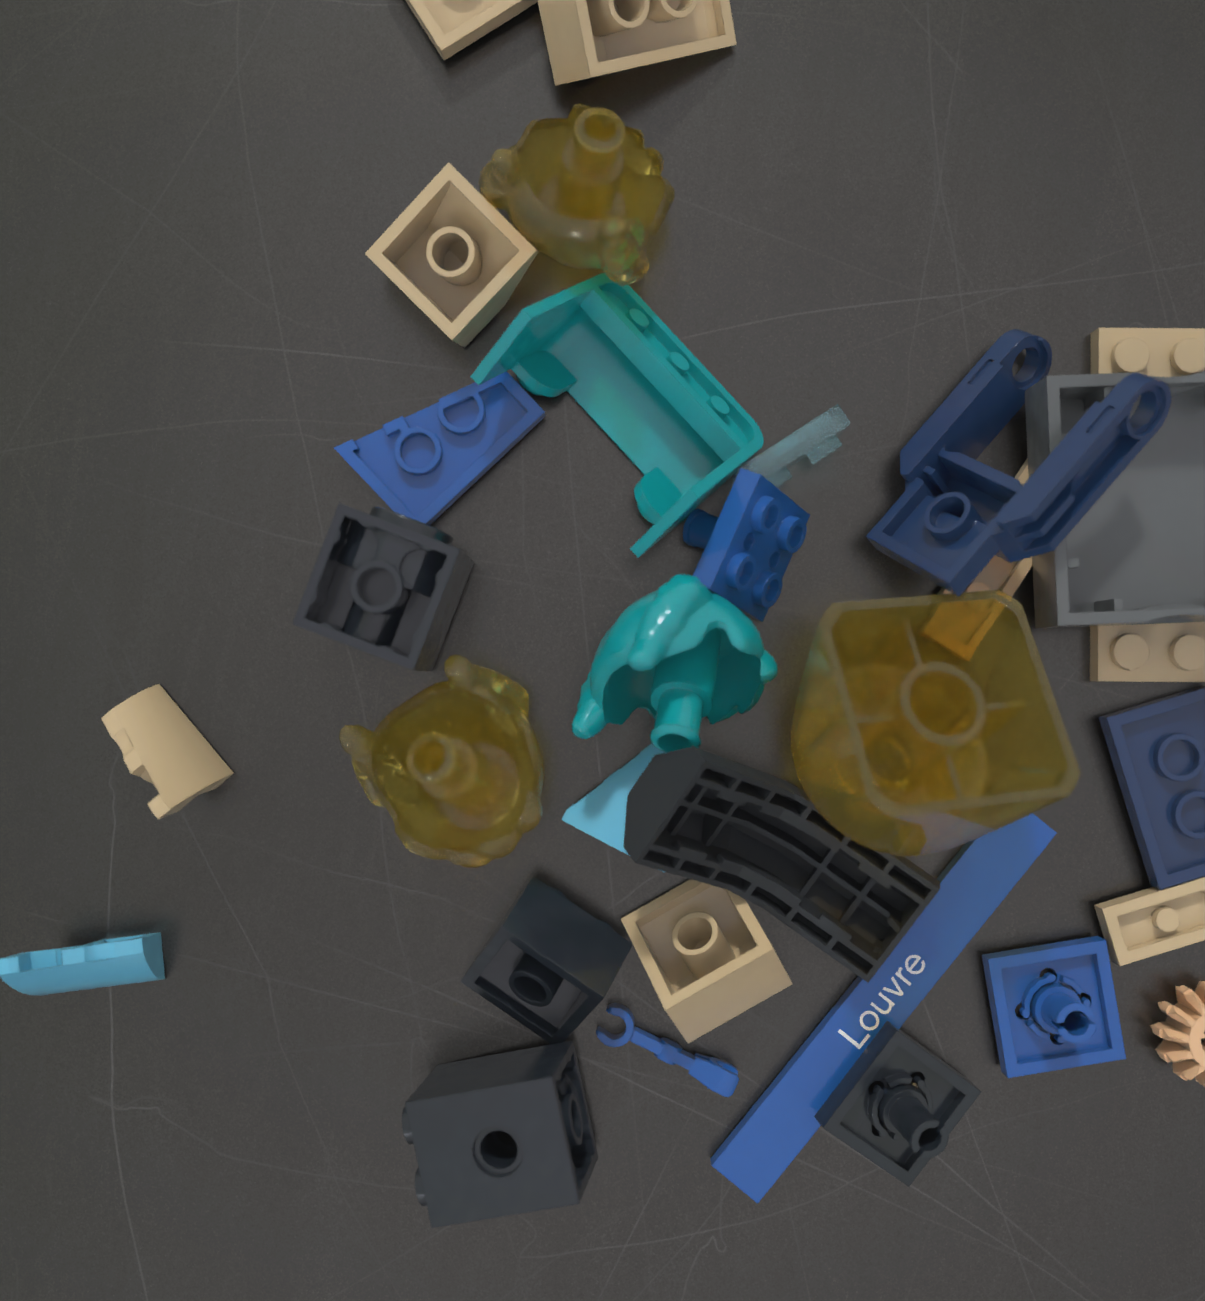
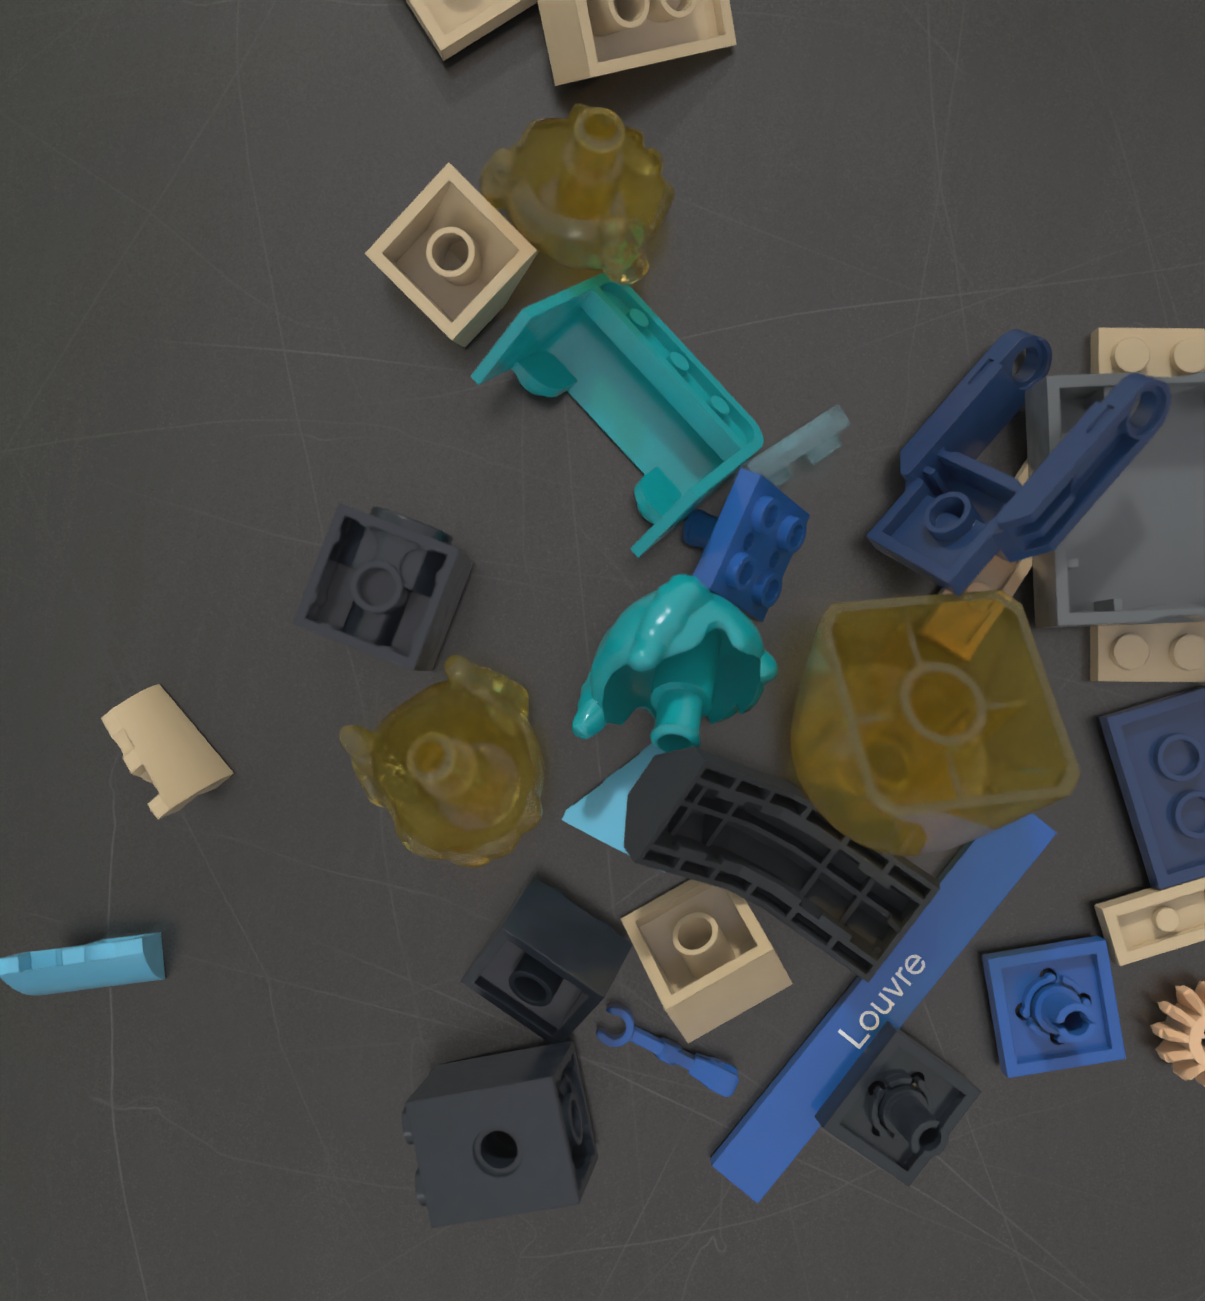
(441, 451): blue wing -> none

